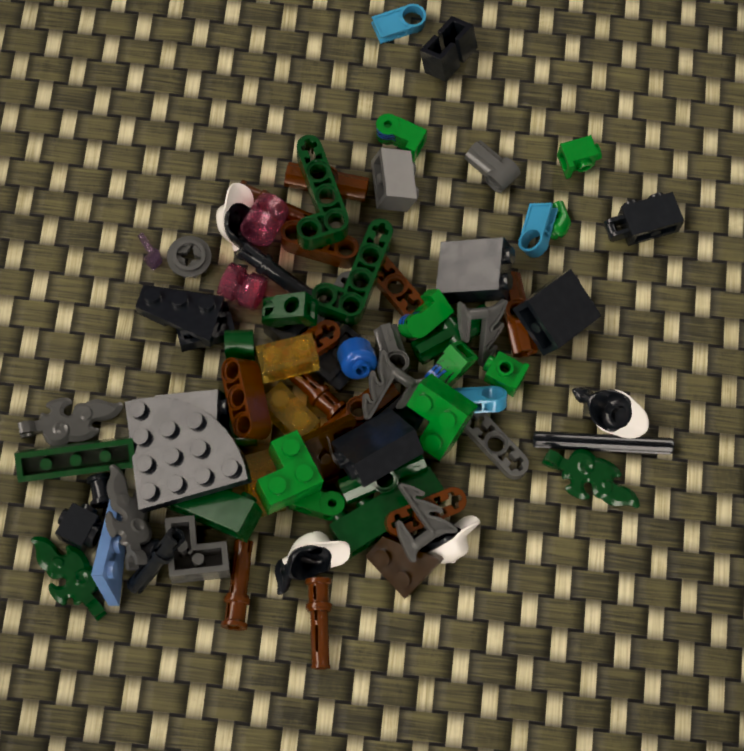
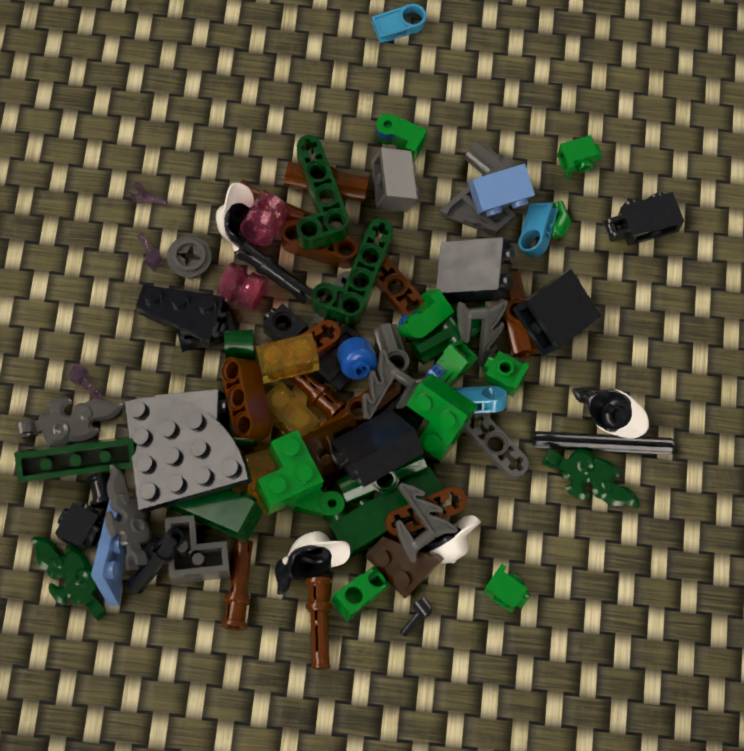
(78, 376): none -> hand
(145, 196): none -> hand
(290, 310): dark green leg -> none
(360, 593): none -> green leg
(422, 609): none -> black hand
(457, 45): black piece -> none
(462, 210): none -> dark grey wing
(501, 189): none -> medium blue brick
(507, 590): none -> green brick

